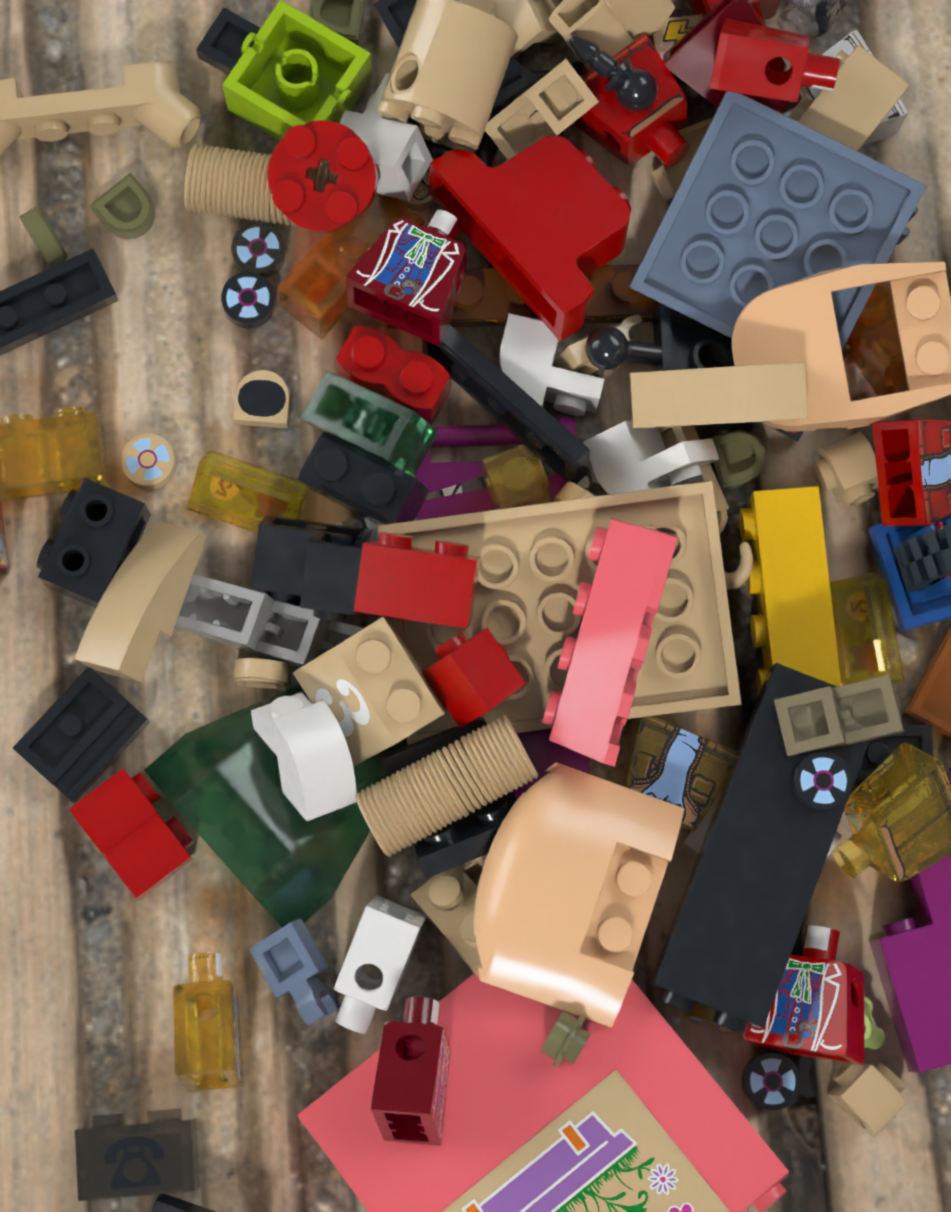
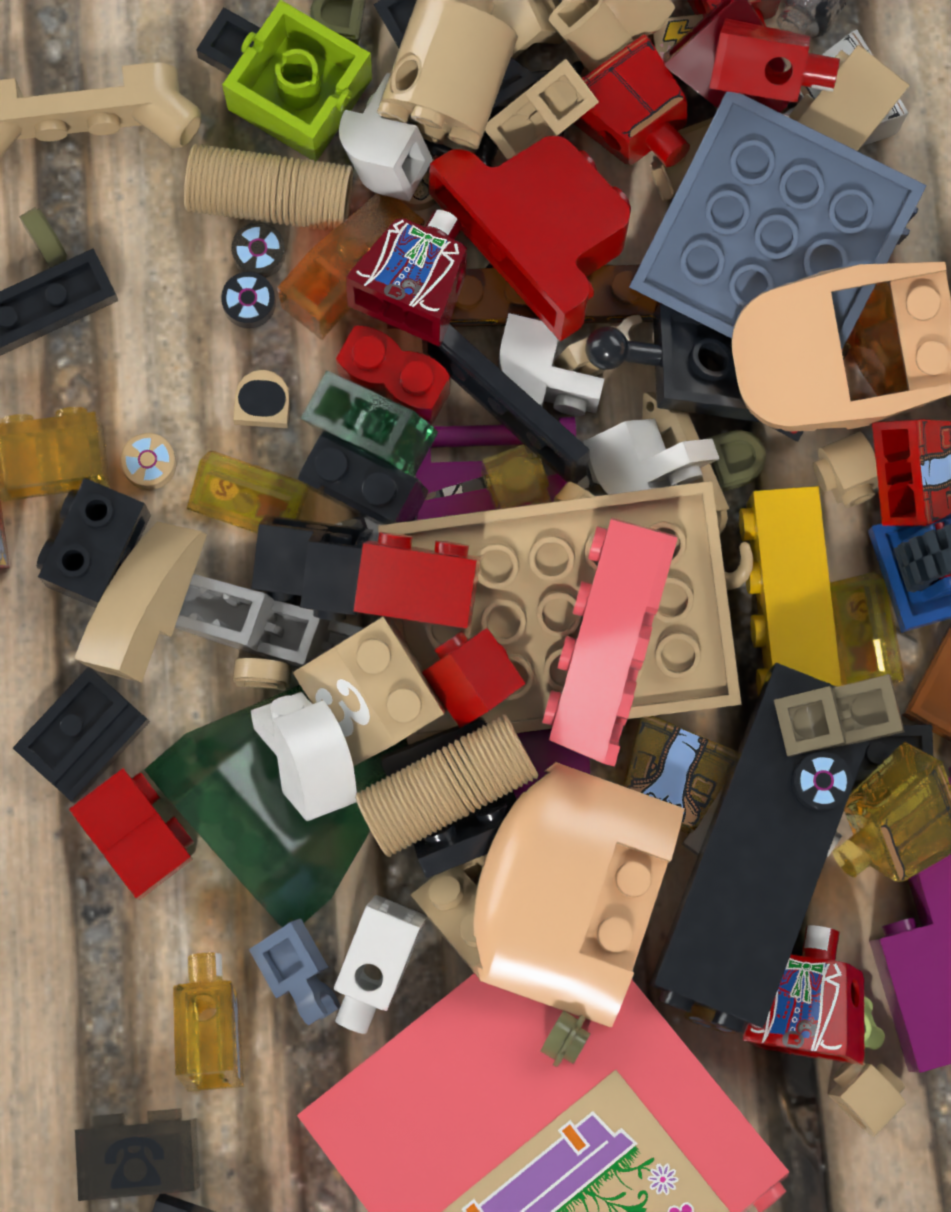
(125, 209): olive tile -> none
(304, 150): red plate -> none
(412, 1076): dark red torso -> none
(633, 87): black bar -> none
(719, 395): tan slope -> none
(771, 1081): black tile -> none

